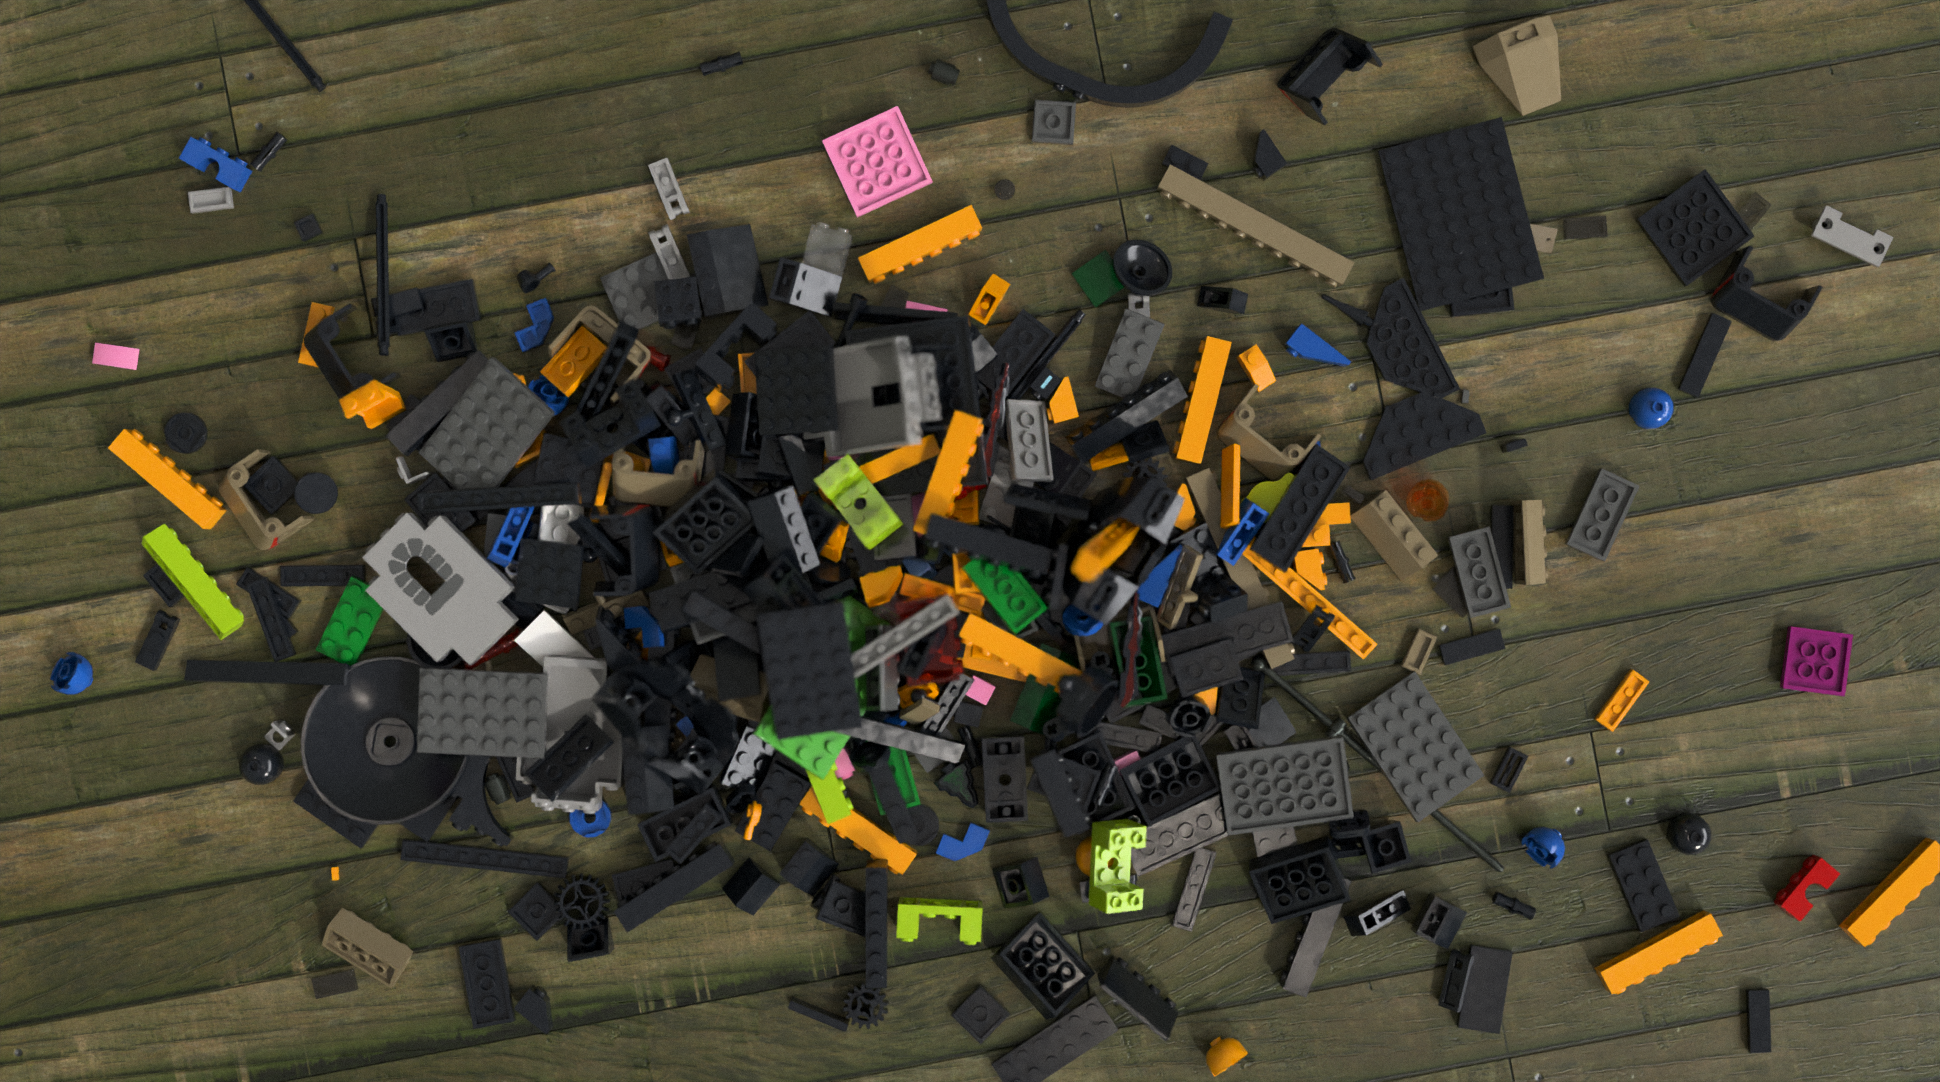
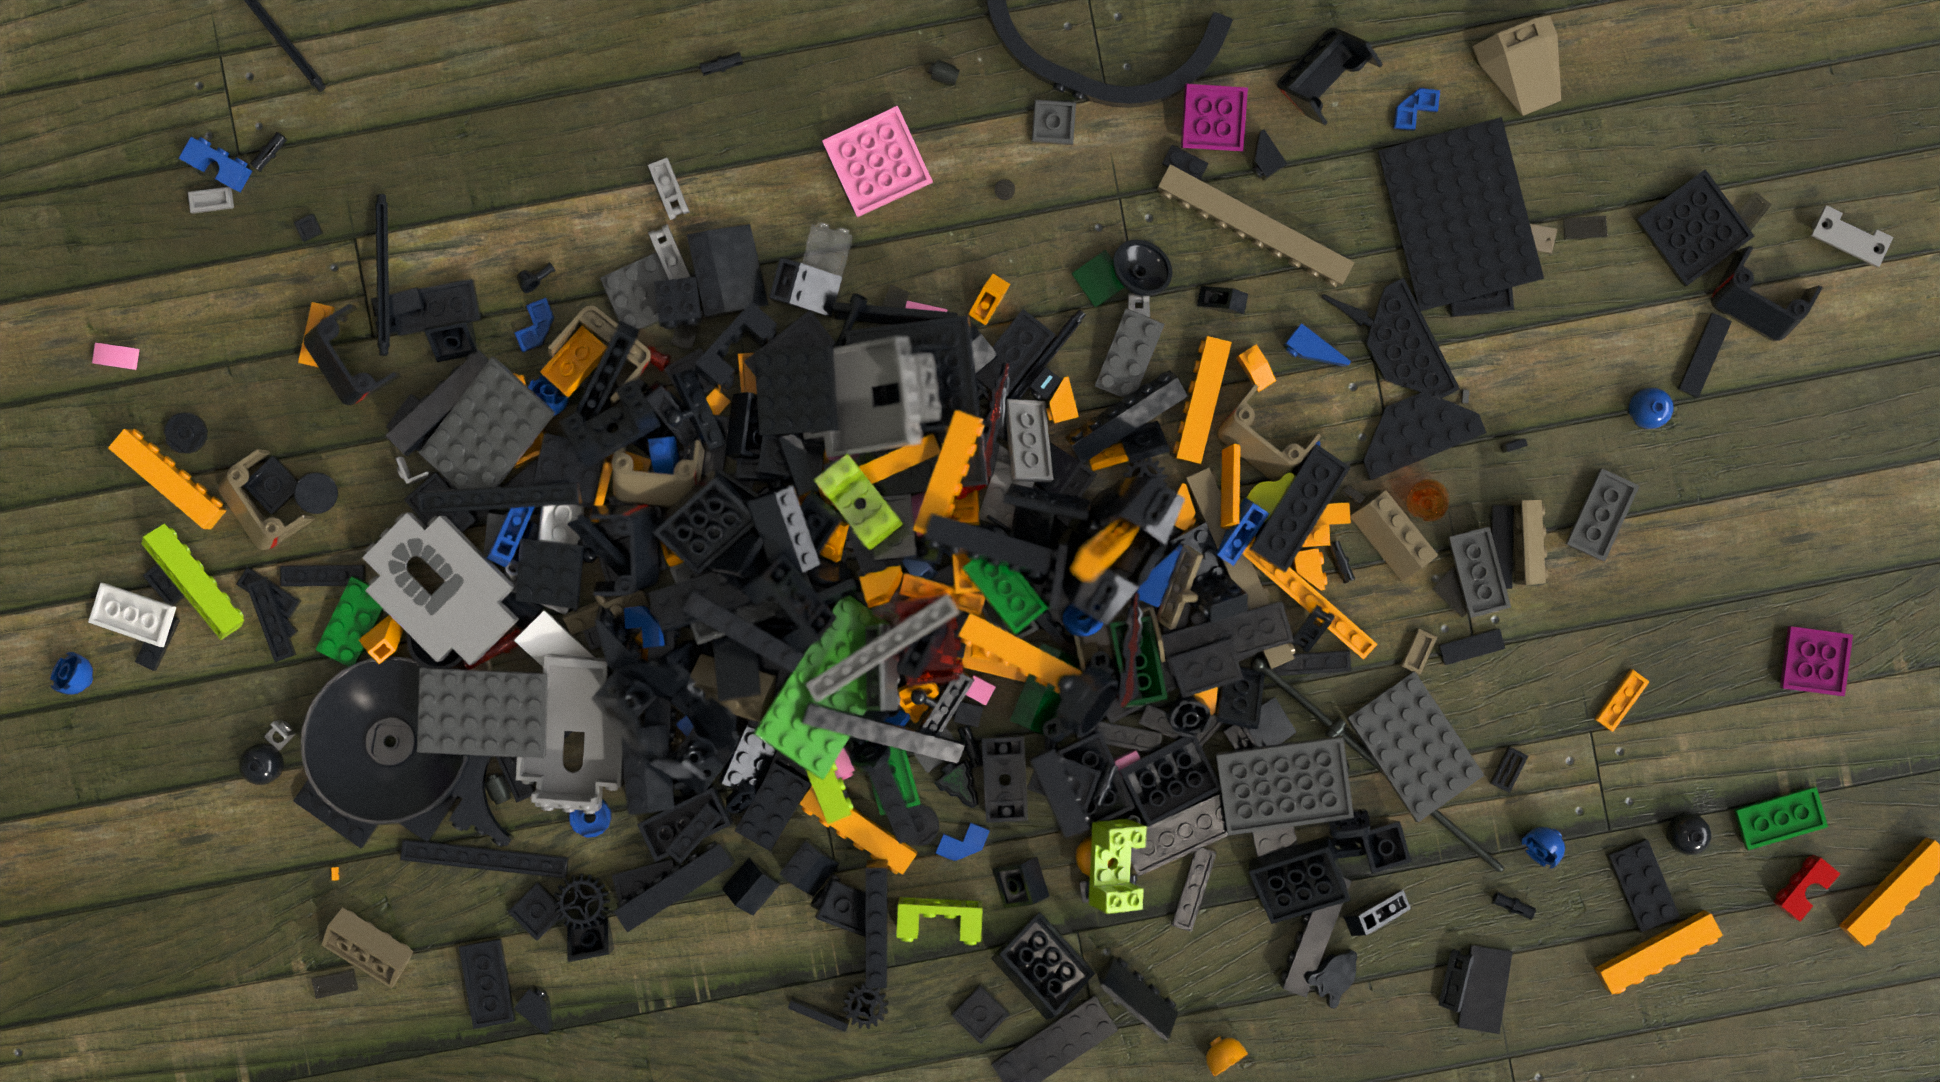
(132, 614): none -> white tile
(266, 672): black tile -> none
(374, 403): light orange window -> none
(382, 639): none -> light orange slope
(569, 758): black plate -> none
(754, 813): light orange plate -> none
(809, 670): black plate -> none
(919, 244): light orange brick -> none
(919, 711): dark tan tile -> none
(1214, 117): none -> magenta plate
(1334, 976): none -> black tile
(1420, 100): none -> blue tile
(1438, 921): black slope -> none
(1758, 1020): black tile -> none
(1781, 818): none -> green plate

